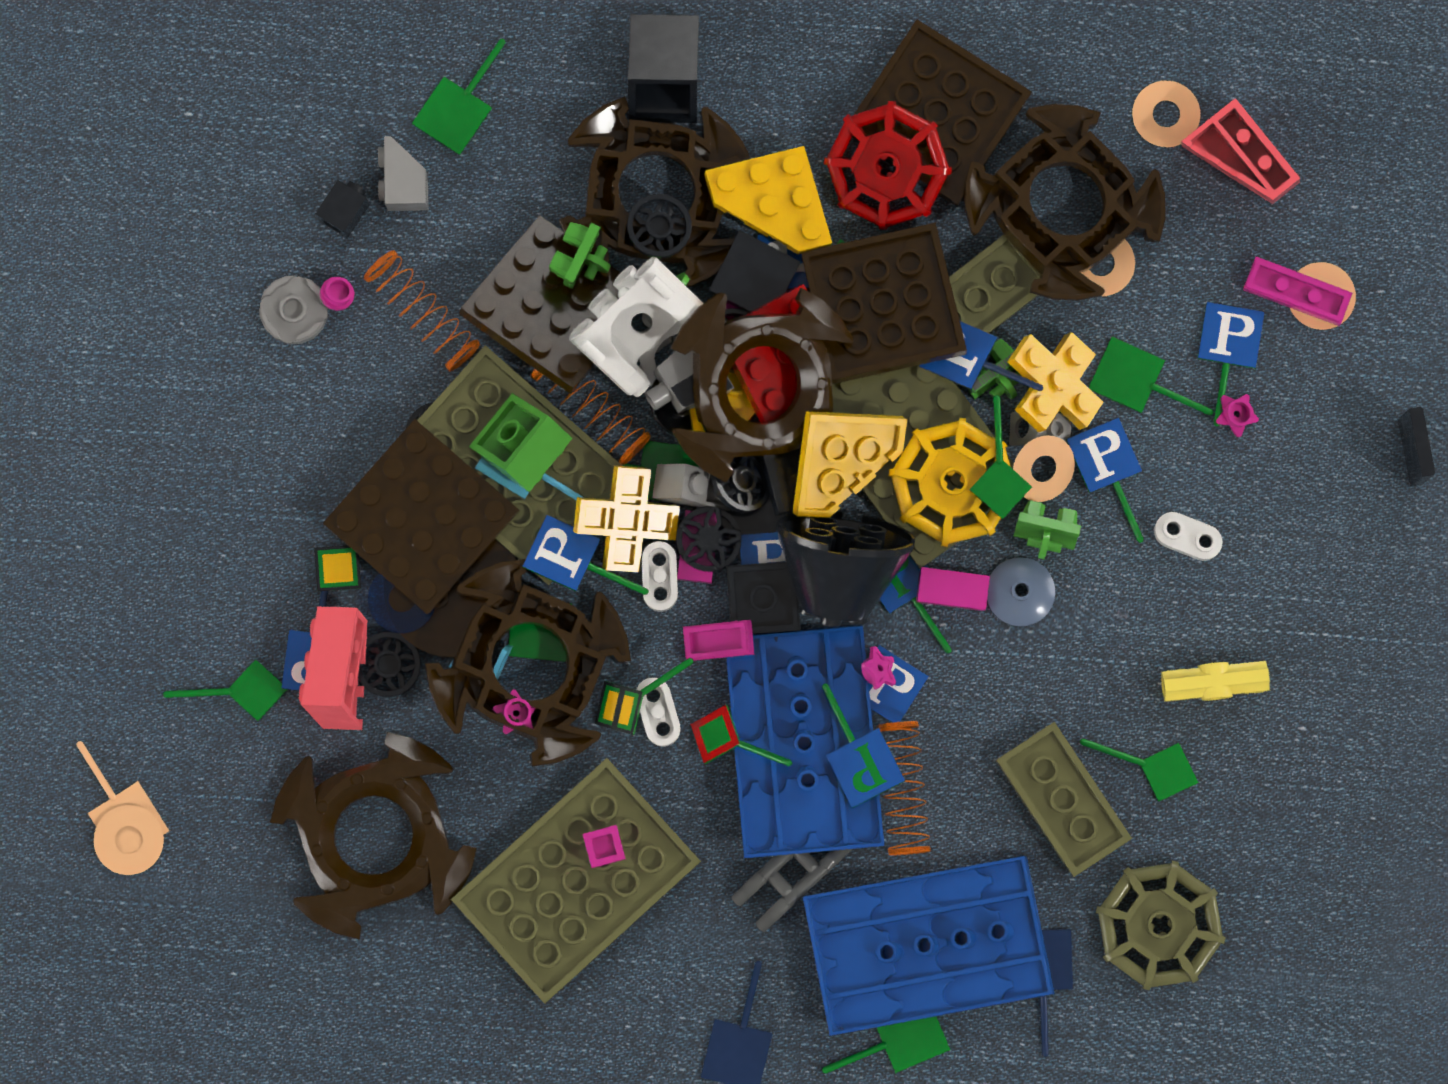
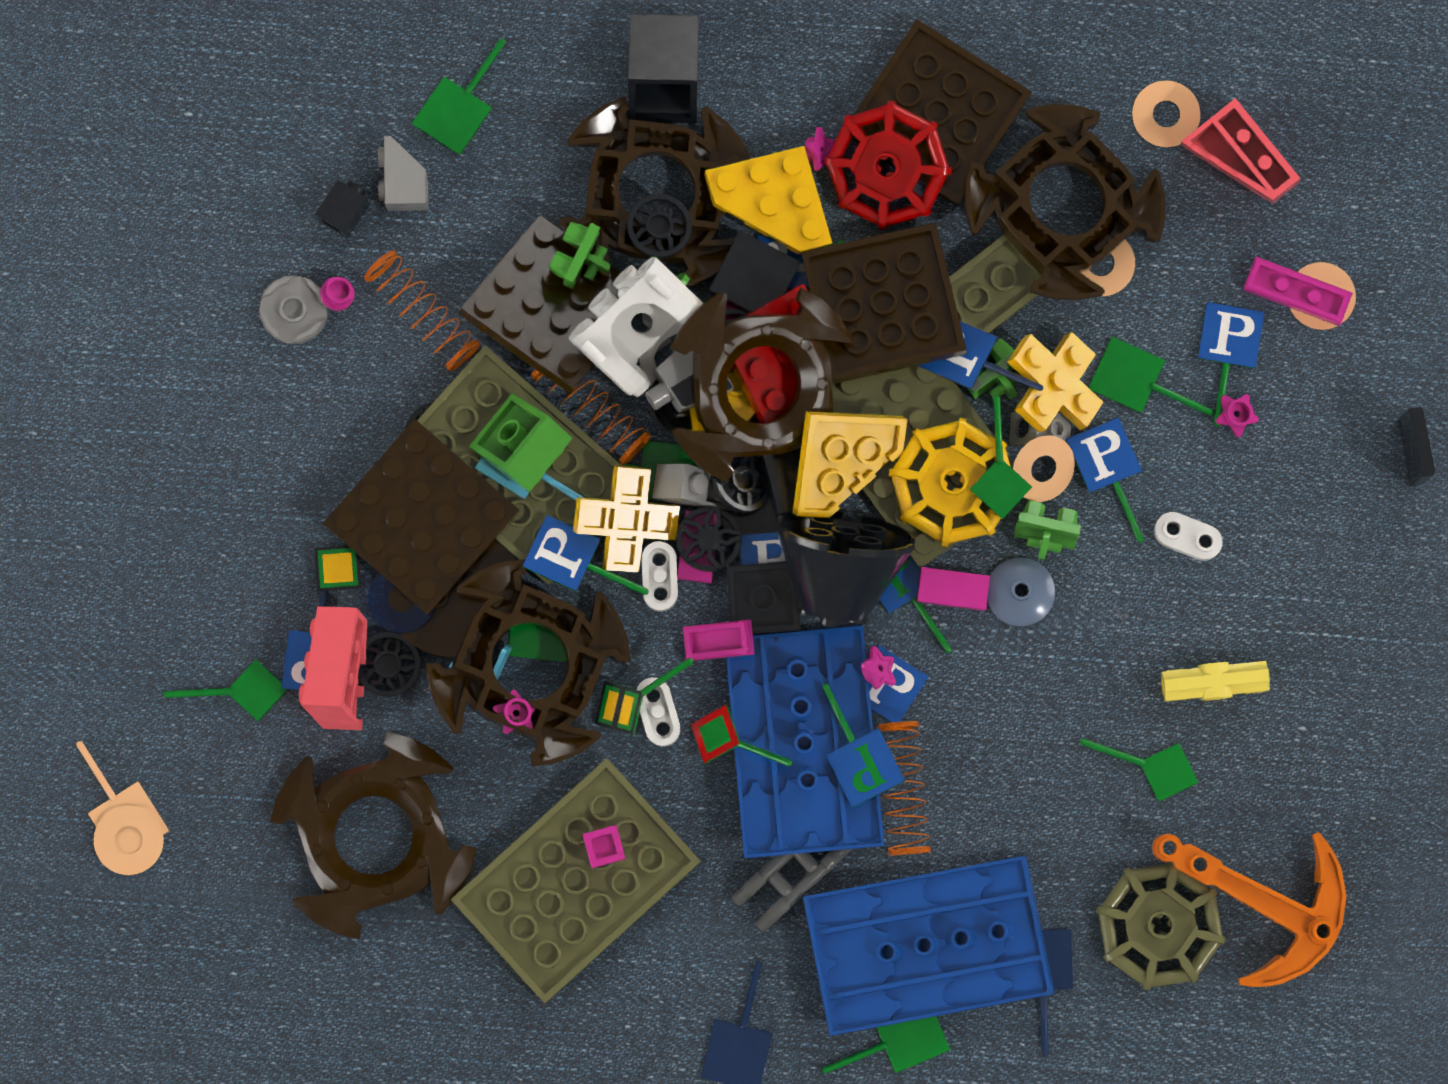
(818, 148): none -> dark pink plate
(1063, 799): olive plate -> none
(1326, 908): none -> orange piece

